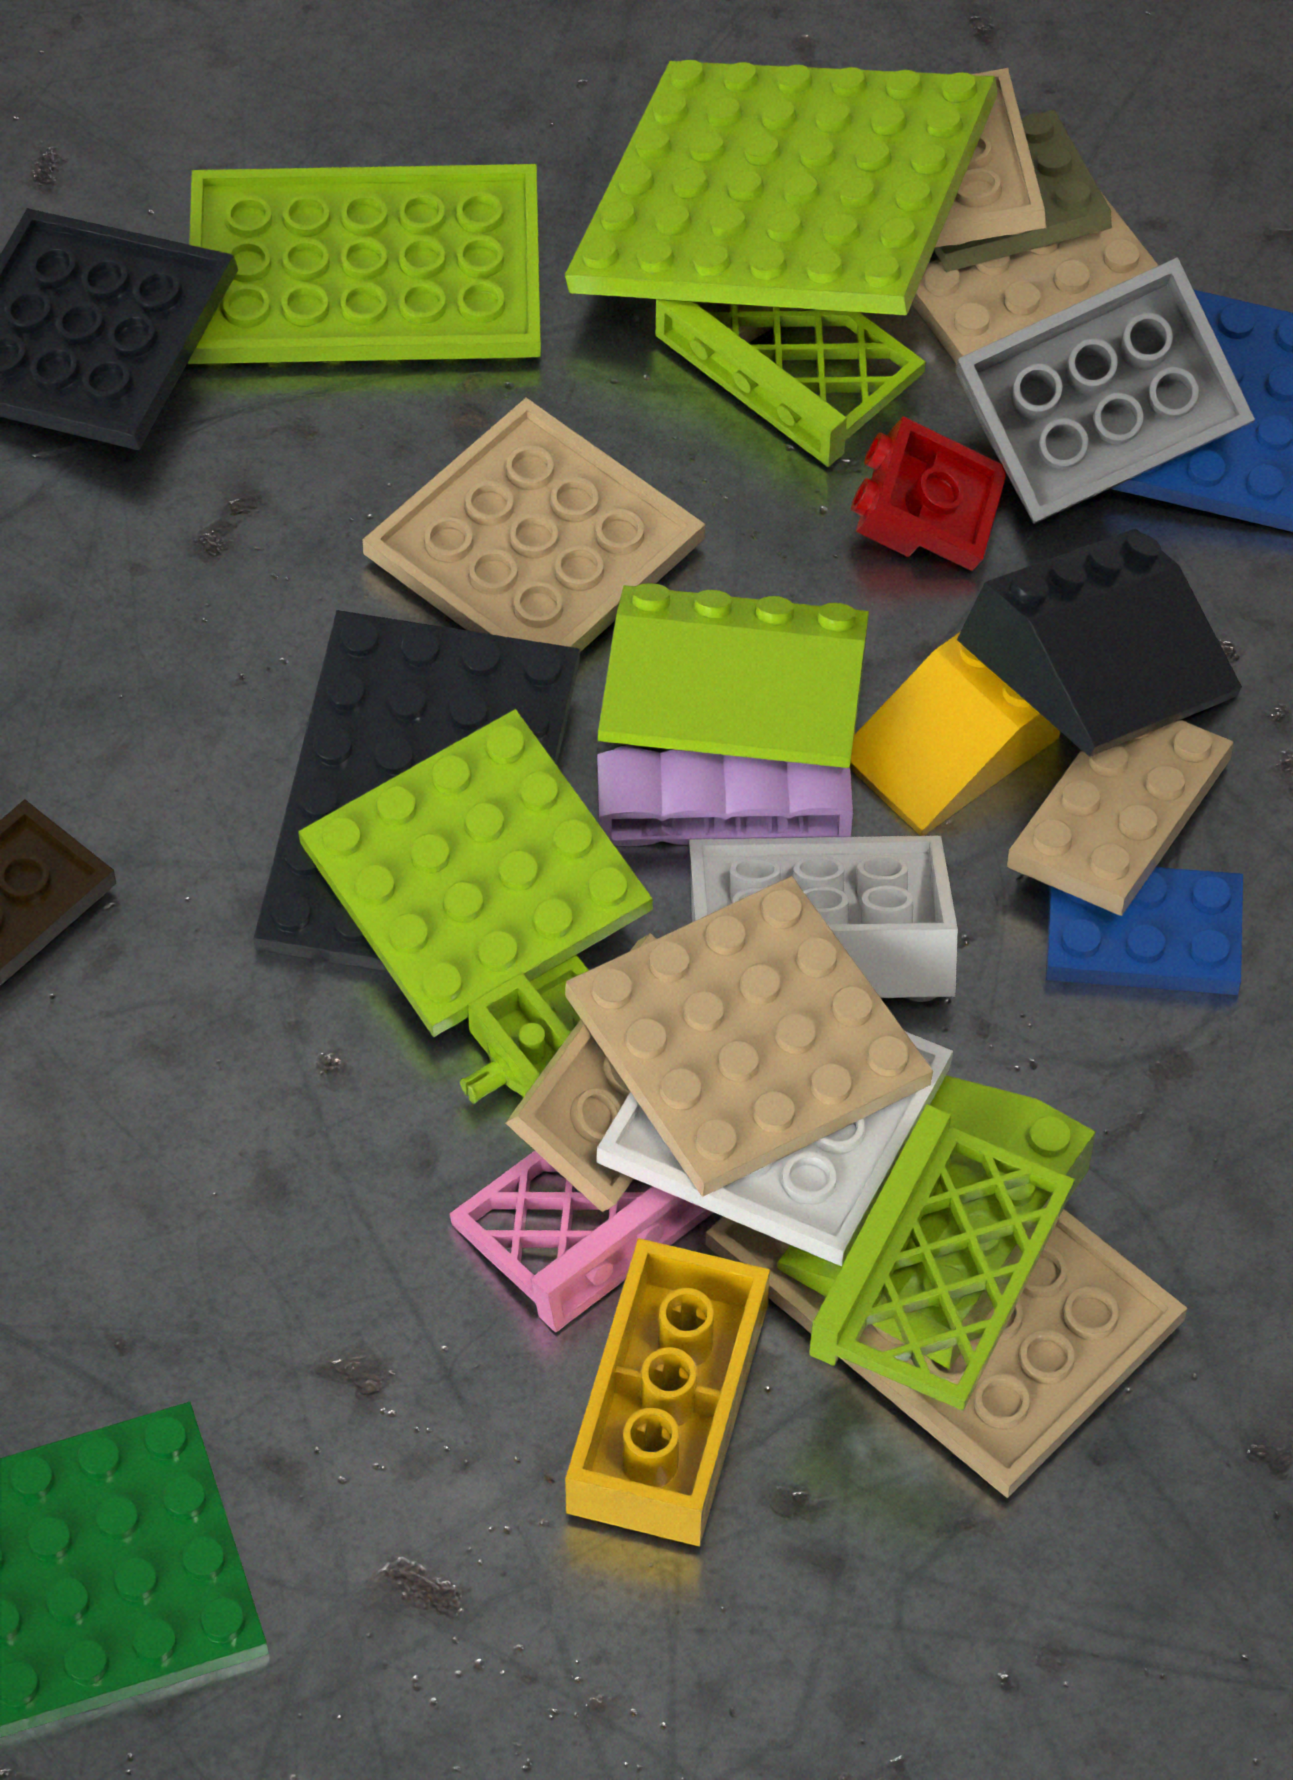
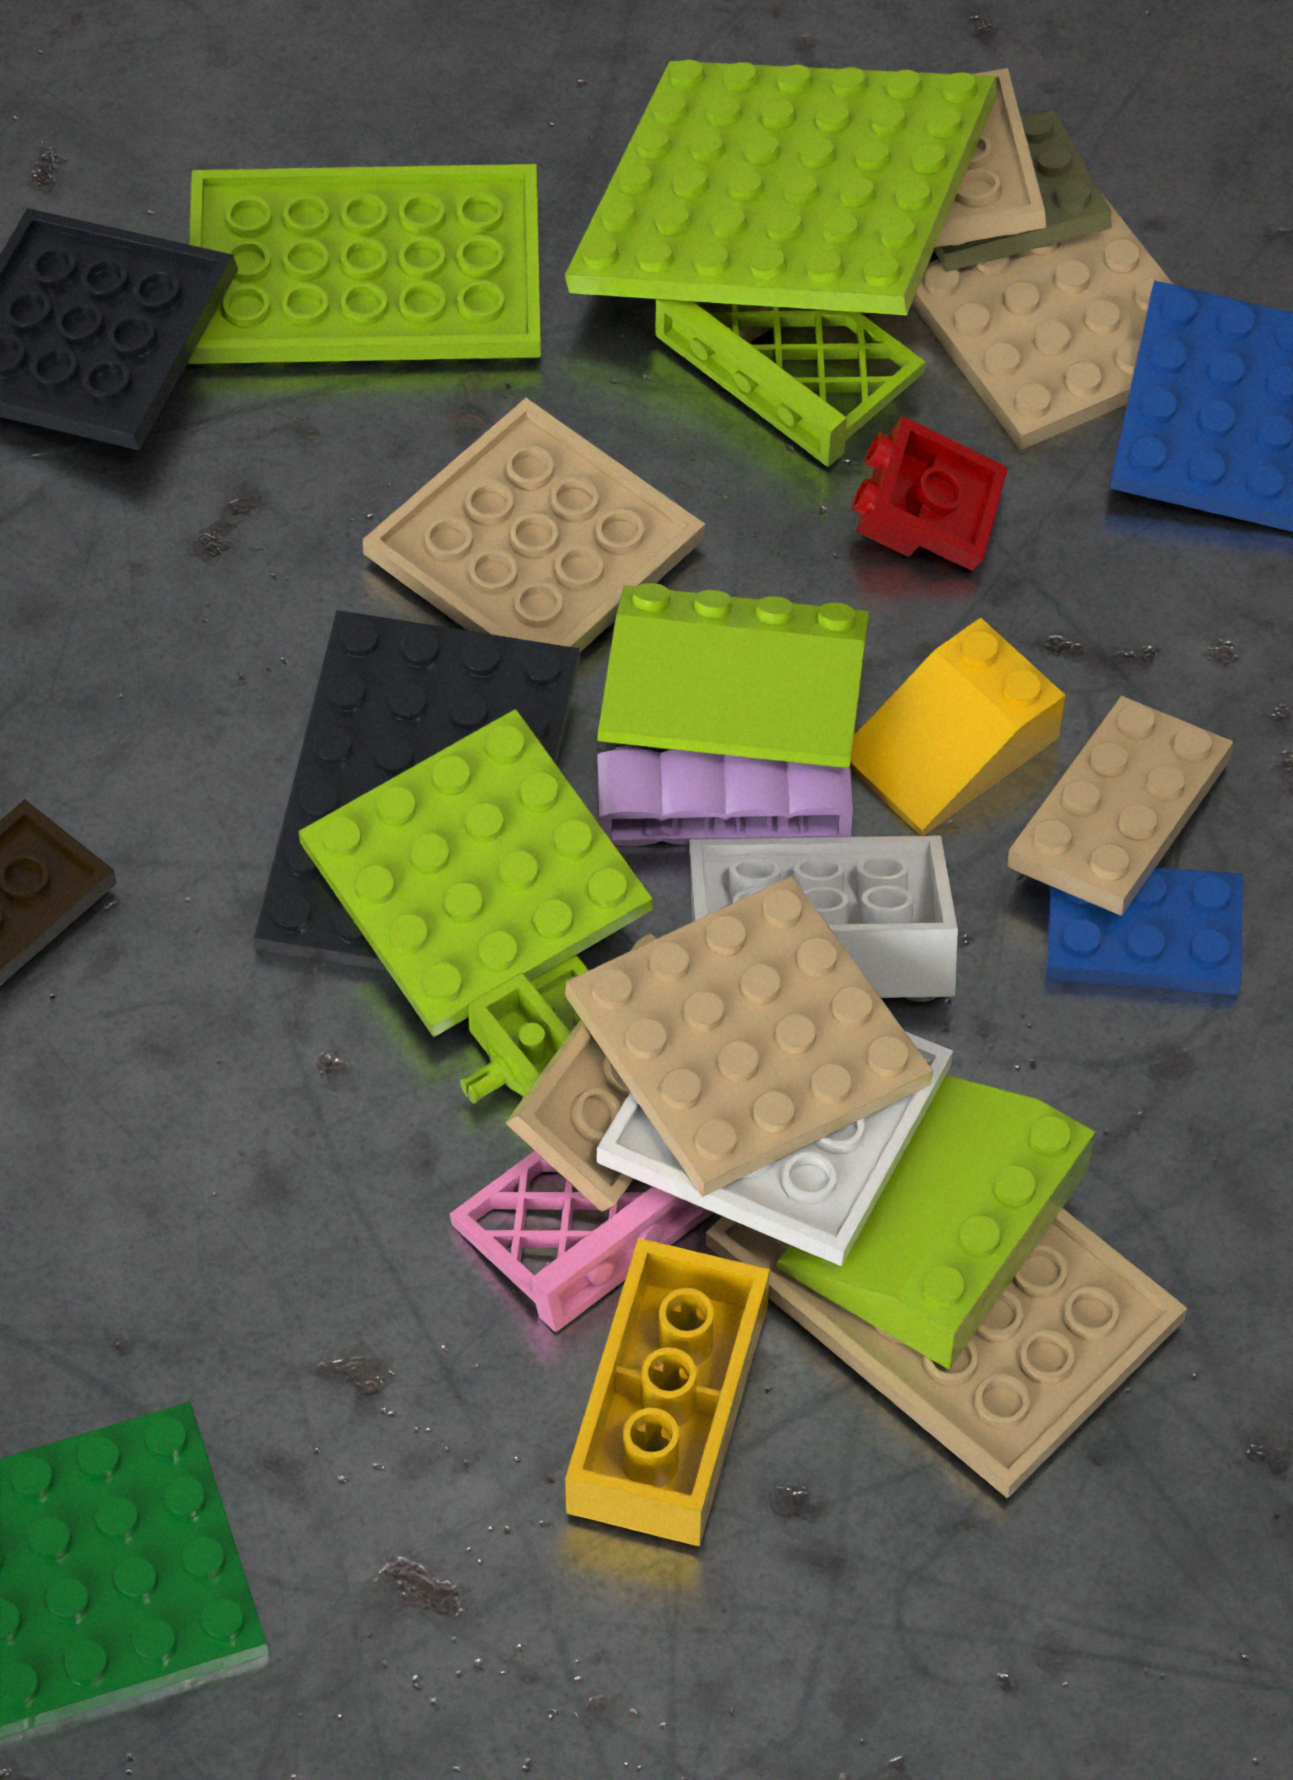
(882, 1246): lime fence -> none
(1102, 641): black slope -> none
(1104, 390): light grey slope -> none

